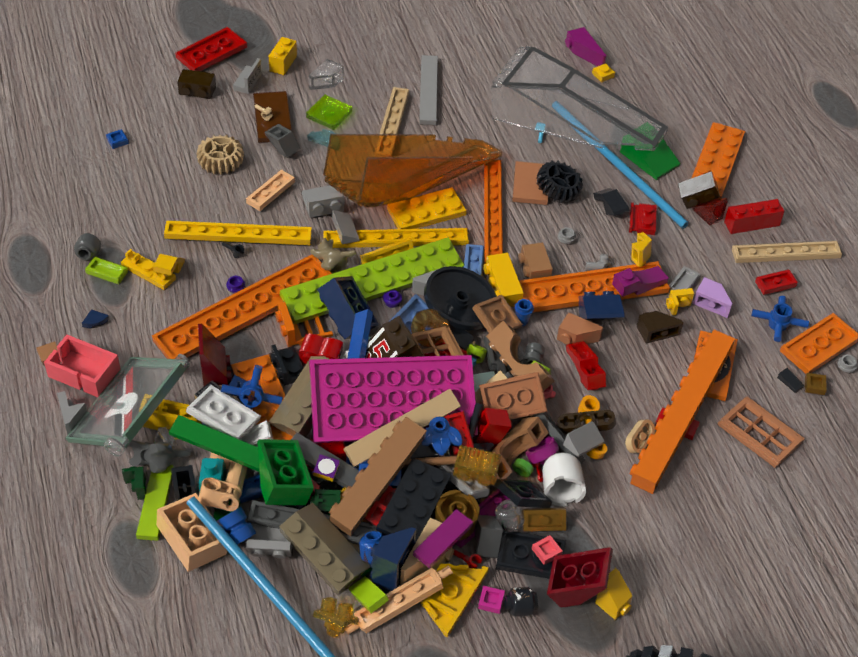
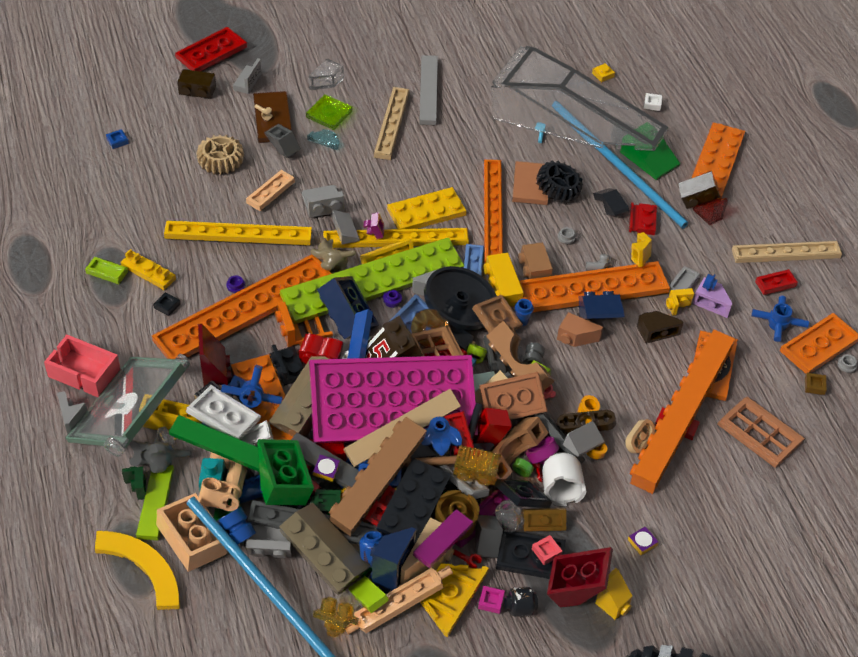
(45, 350): medium nougat tile -> none
(87, 246): dark grey head -> none
(94, 318): dark blue tile -> none
(147, 560): none -> yellow tile
(167, 304): none -> black tile
(168, 264): yellow slope -> none
(183, 481): black slope -> none
(235, 249): black hand -> none
(282, 56): yellow brick -> none
(375, 226): none -> magenta tile
(398, 166): clear orange windscreen -> none
(584, 46): magenta slope -> none
(587, 365): red slope -> none
(638, 281): magenta slope -> none
(643, 540): none -> tile
(652, 101): none -> white plate
(710, 282): none -> blue plate
(754, 216): red brick -> none
(790, 380): black piece -> none

